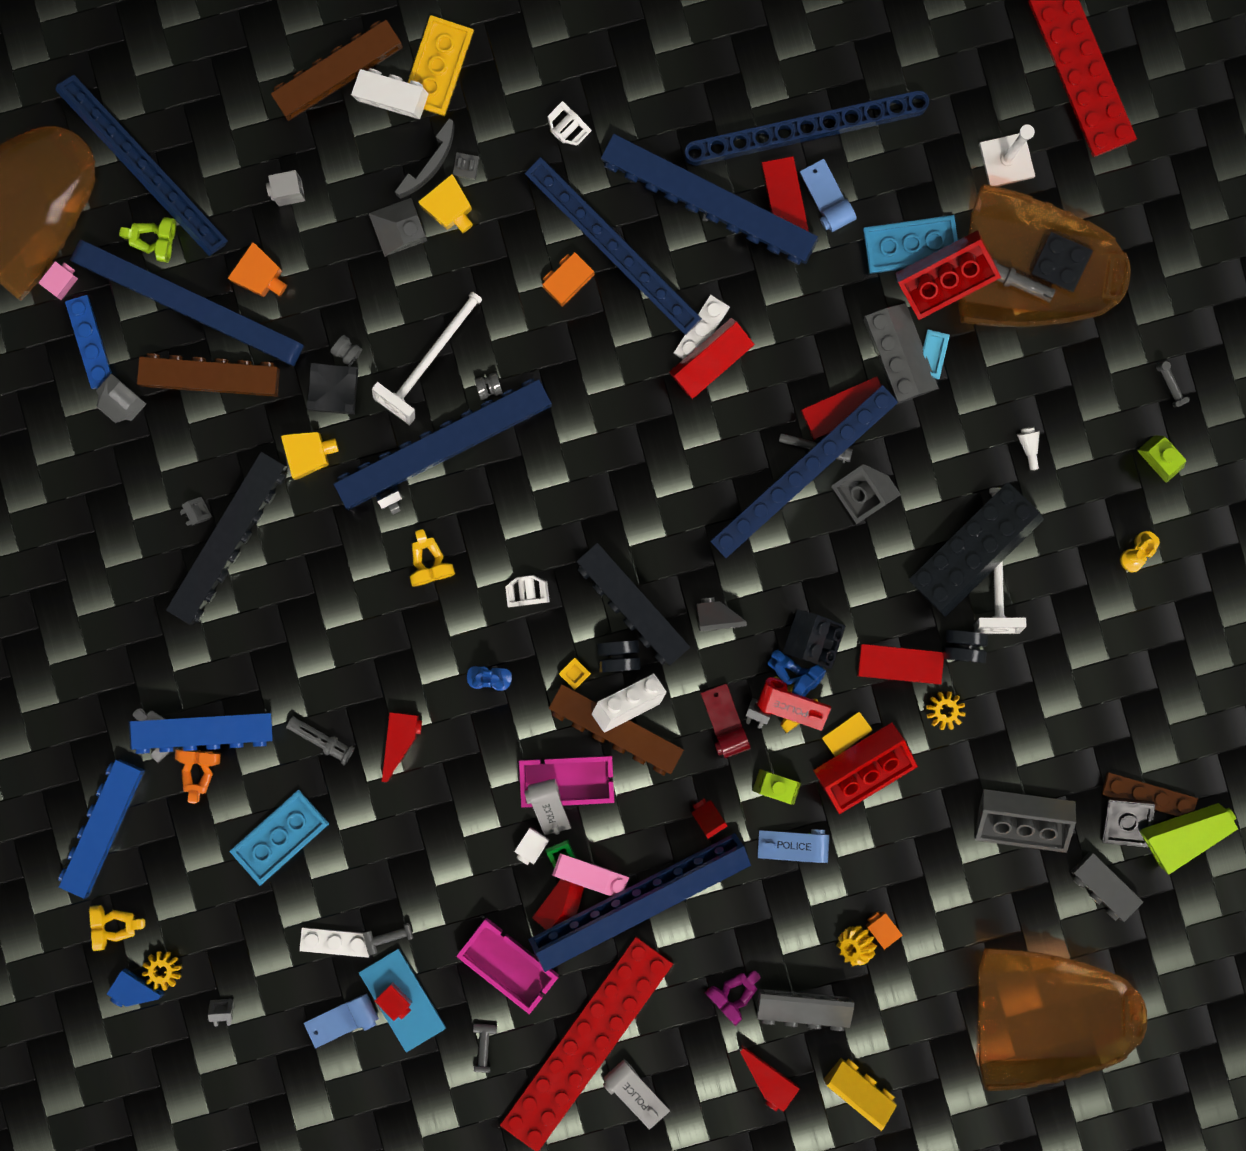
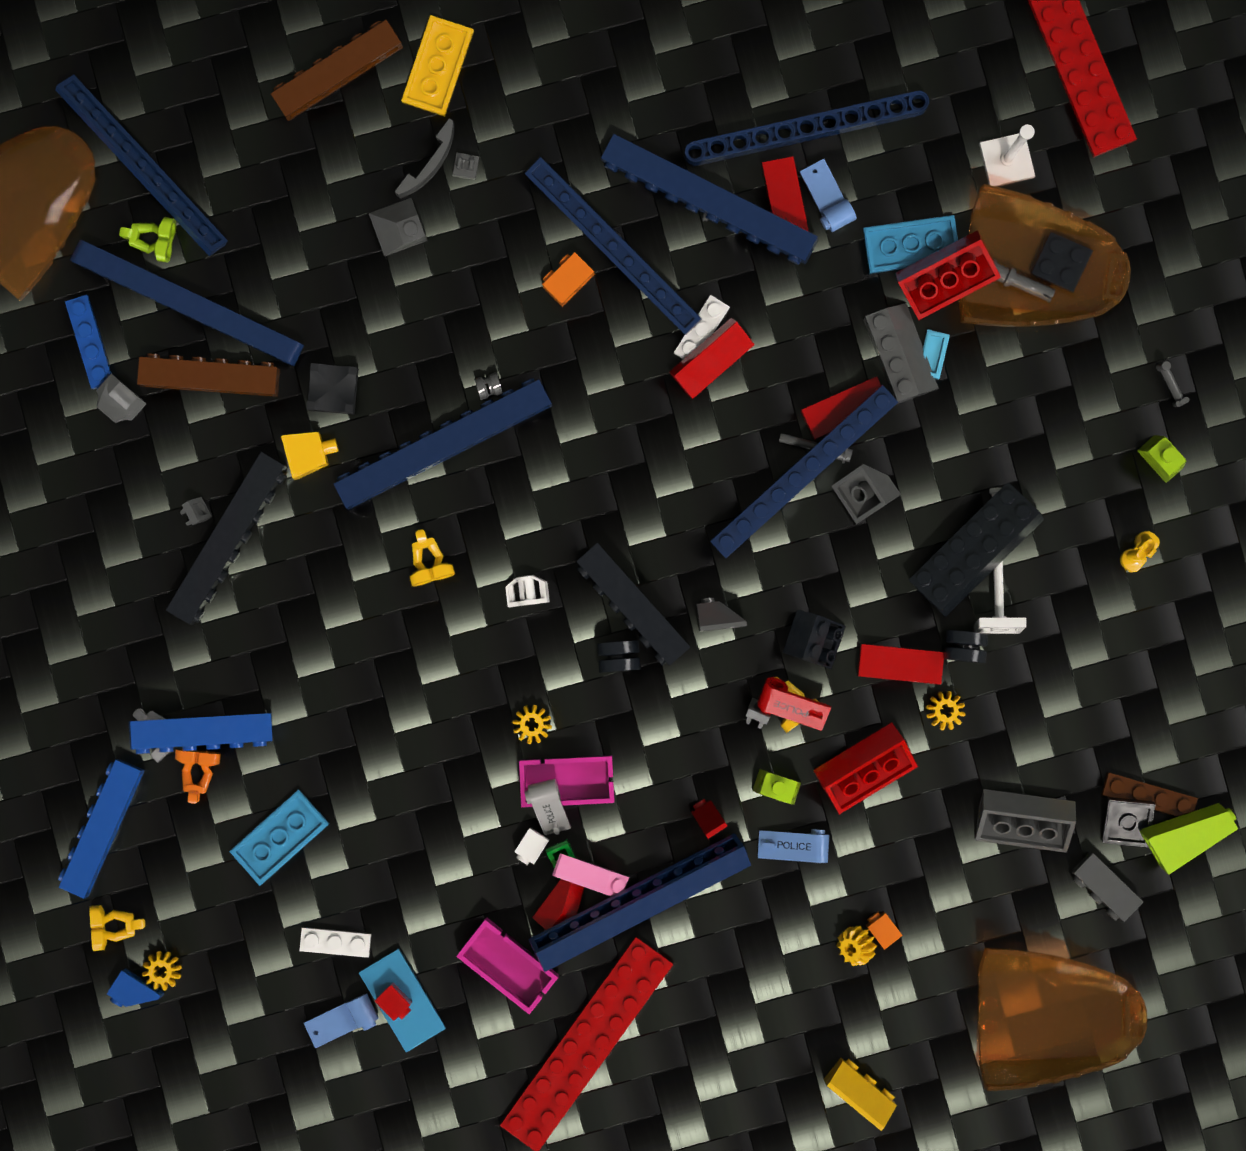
(59, 279): bright pink brick -> none
(221, 1011): dark grey tile -> none
(257, 273): orange torso -> none
(285, 188): light grey brick -> none
(329, 747): dark grey pin -> none
(344, 349): dark grey wheel -> none
(371, 942): dark grey piece -> none
(390, 93): white brick -> none
(390, 498): tile -> none
(395, 401): white tile -> none
(400, 737): red slope -> none
(448, 205): yellow torso -> none
(483, 677): blue piece -> none
(484, 1030): dark grey piece -> none
(538, 719): none -> yellow gear
(571, 116): white piece -> none
(574, 673): yellow plate -> none
(625, 737): reddish brown brick -> none
(628, 703): white brick -> none
(635, 1094): light grey door -> none
(720, 997): magenta piece -> none
(725, 721): dark red door -> none
(774, 1086): red slope -> none
(803, 684): blue piece -> none
(805, 1009): dark grey slope -> none
(847, 734): yellow tile -> none
(1029, 440): white cone -> none

